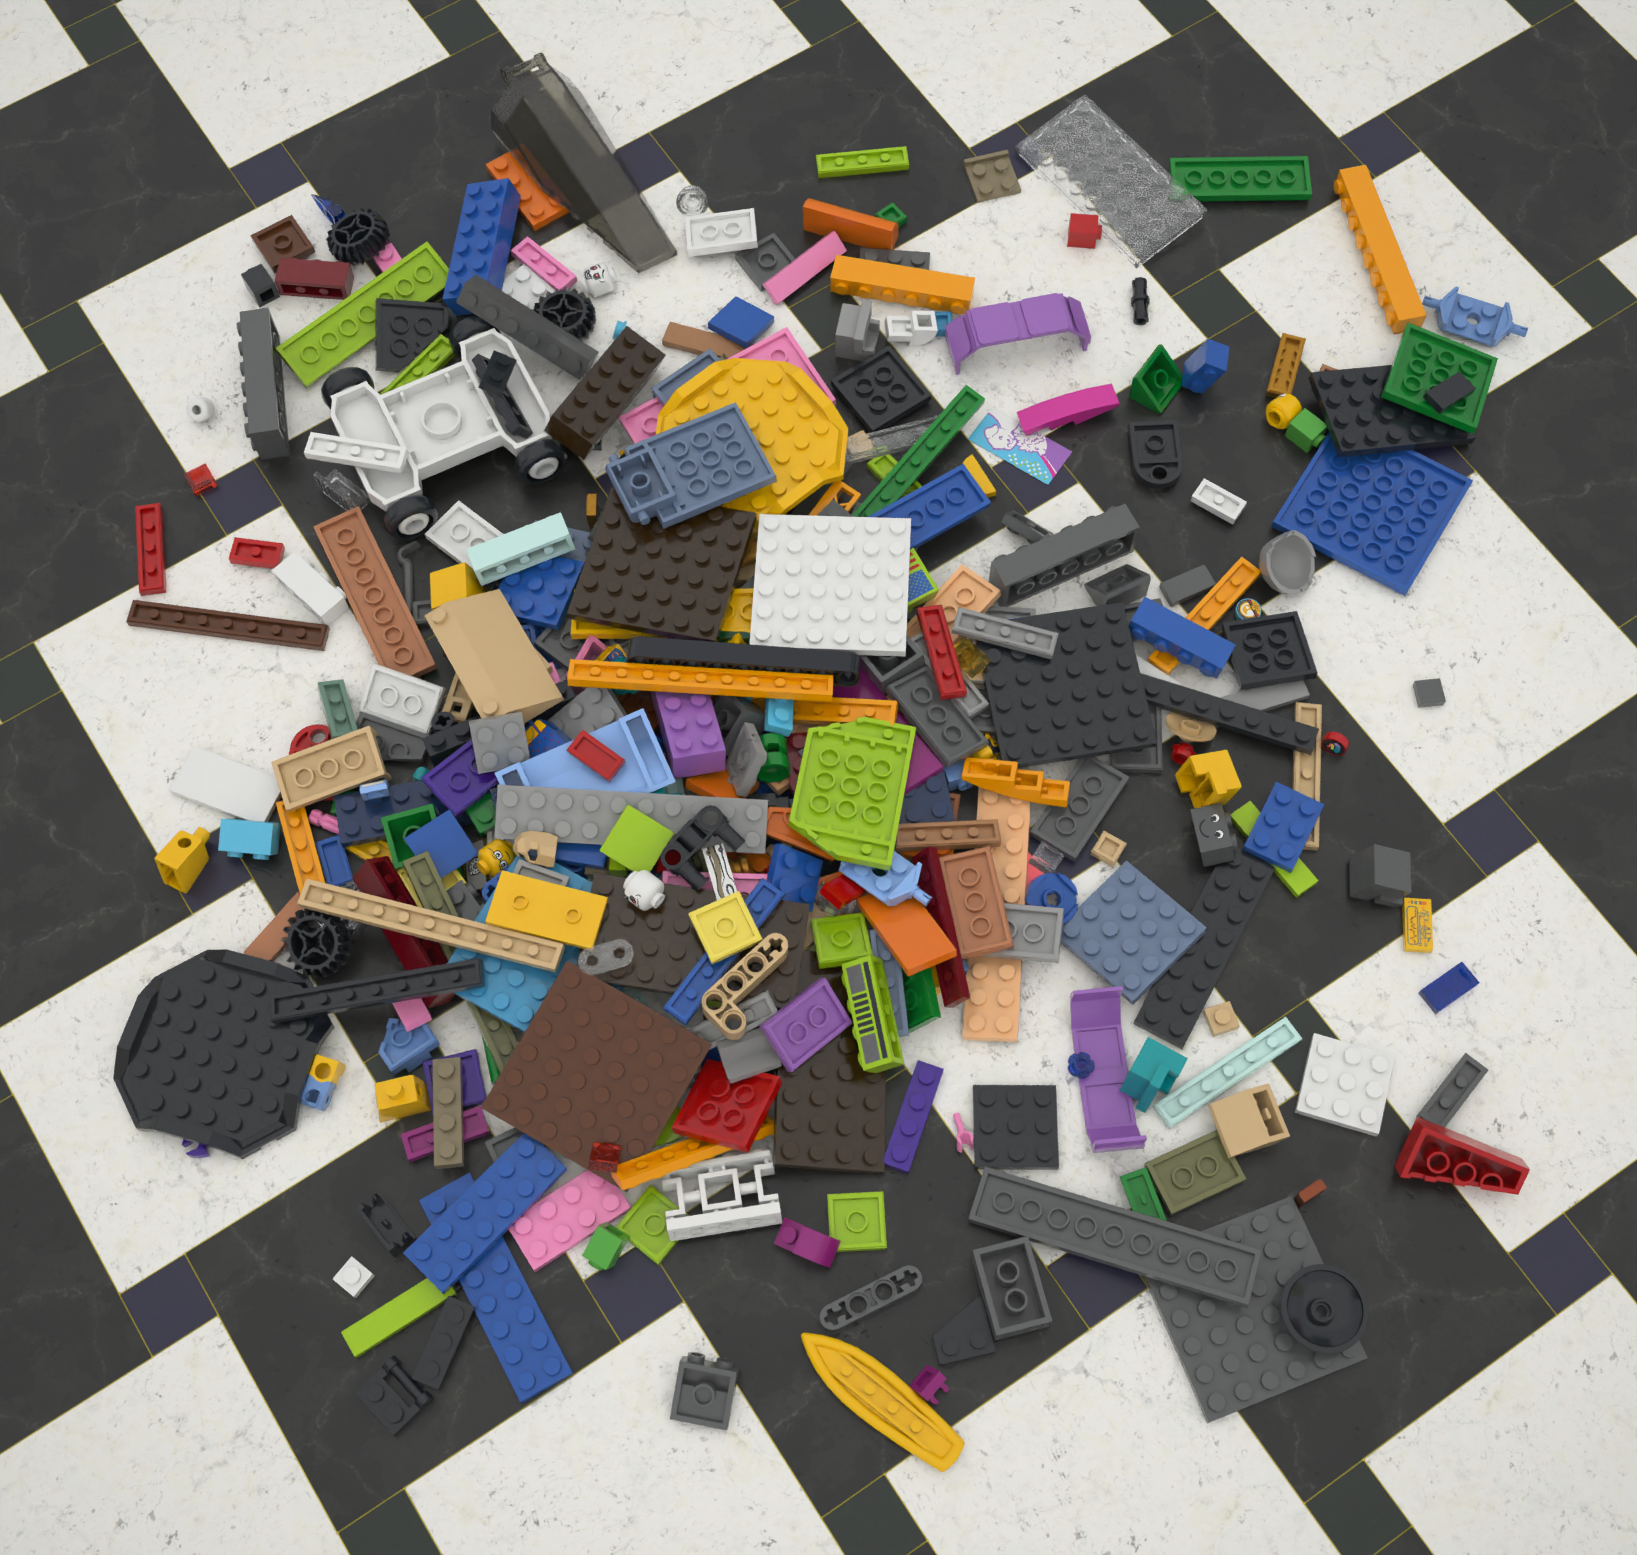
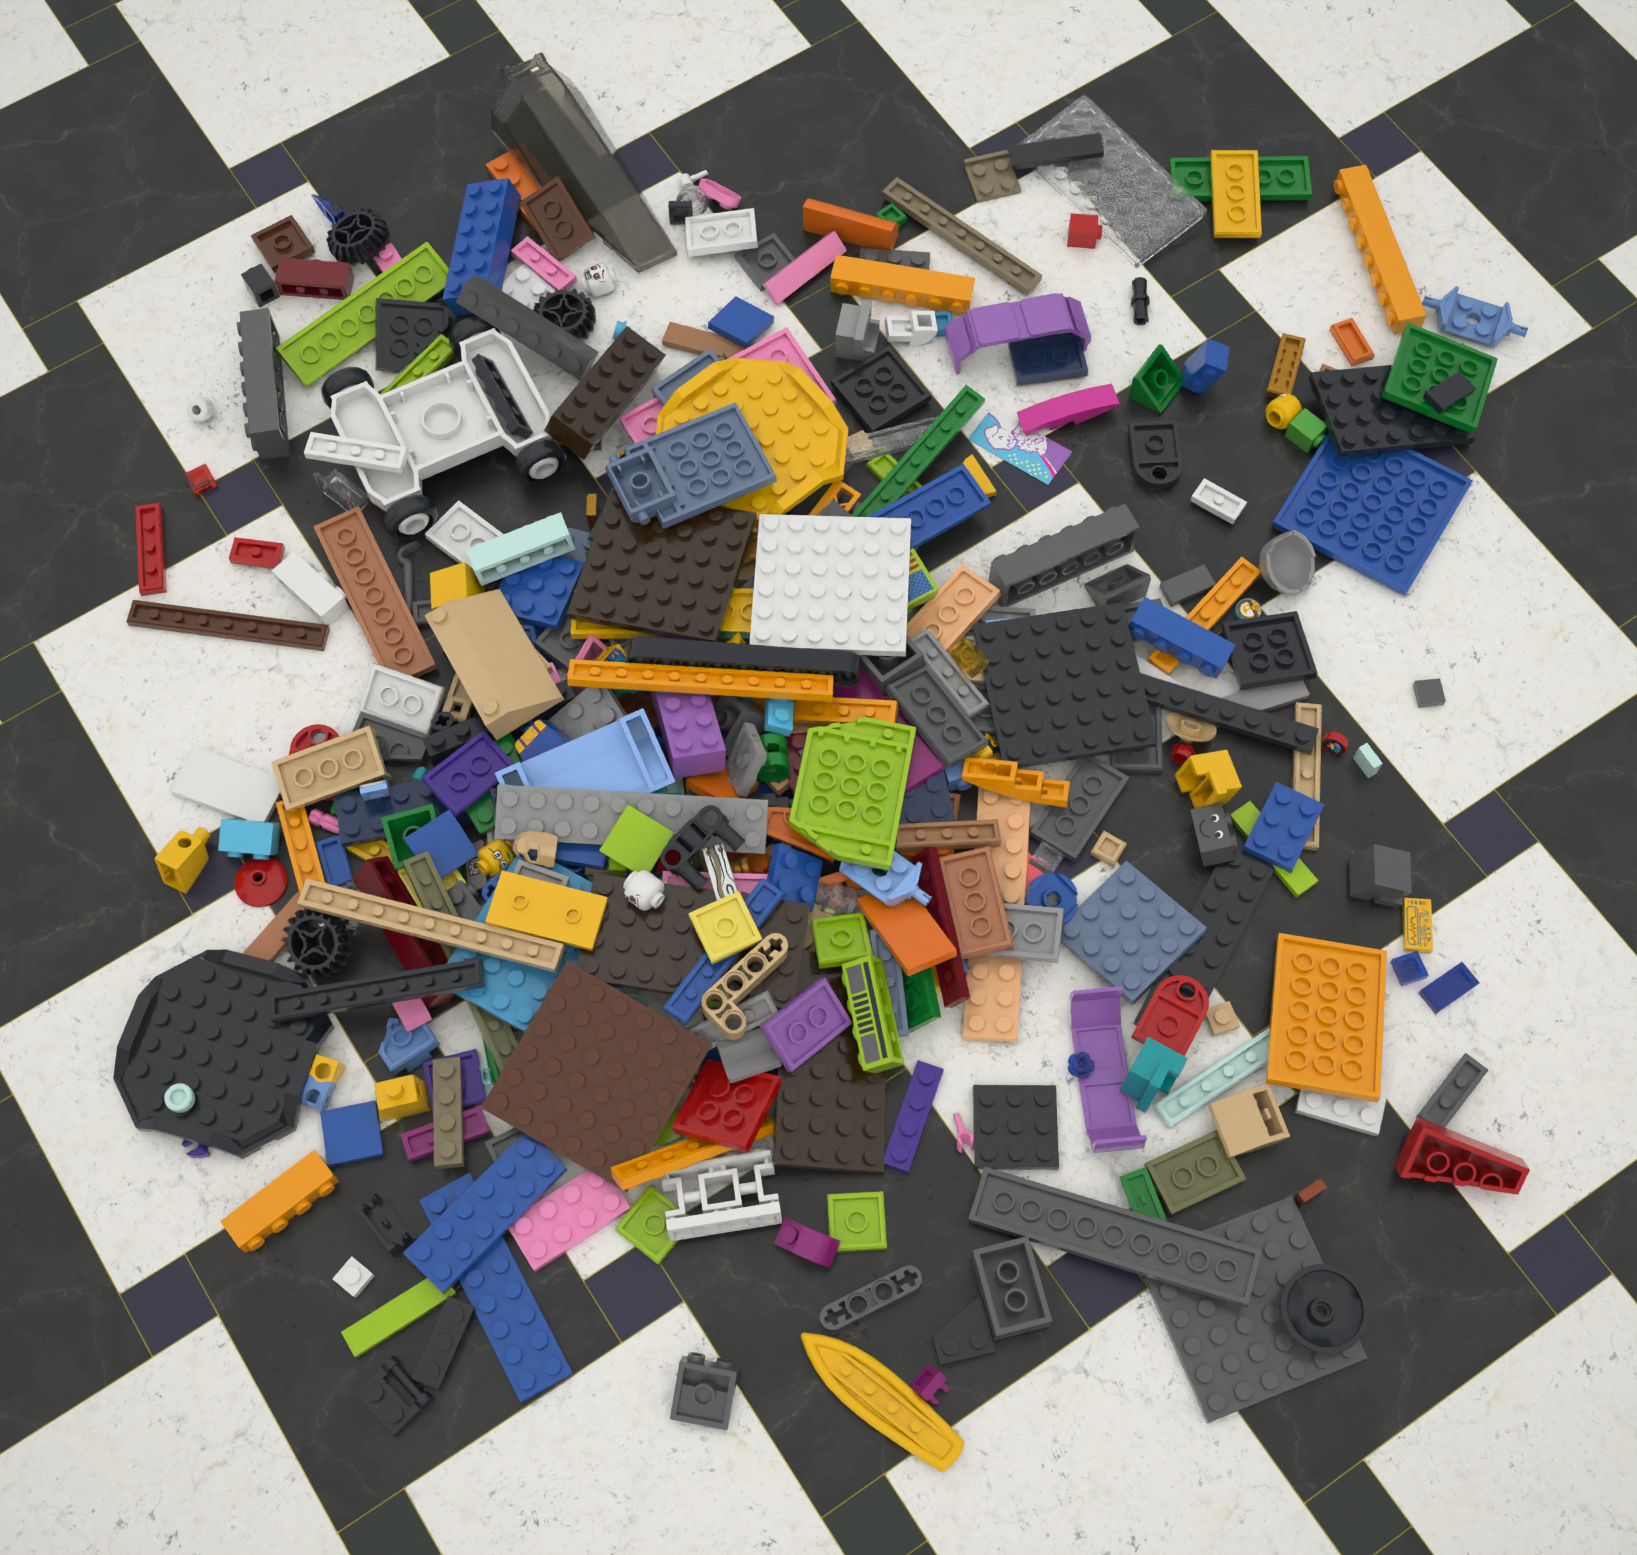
(179, 1098): none -> light aqua tile
(265, 891): none -> red dish
(279, 1202): none -> light orange brick
(336, 708): sand green plate -> none
(352, 1133): none -> blue tile
(485, 1075): none -> clear light blue piece
(497, 373): black plate -> none
(499, 741): light grey plate -> none
(557, 219): none -> reddish brown plate
(596, 756): red tile -> none
(604, 1157): clear red plate -> none
(605, 956): clear plate -> none
(605, 1246): bright green brick -> none
(679, 210): none -> black tile
(687, 180): none -> white hand
(726, 197): none -> bright pink plate
(841, 891): red tile -> none
(862, 162): lime tile -> none
(941, 652): red tile -> none
(962, 236): none -> dark tan plate
(1005, 633): light grey tile -> none
(1022, 525): dark grey plate -> none
(1048, 358): none -> dark blue plate
(1056, 151): none -> black tile
(1171, 1016): none -> red plate
(1235, 194): none -> yellow tile
(1327, 1017): none -> light orange plate
(1351, 342): none -> orange tile
(1367, 760): none -> light aqua tile
(1409, 968): none -> clear blue plate

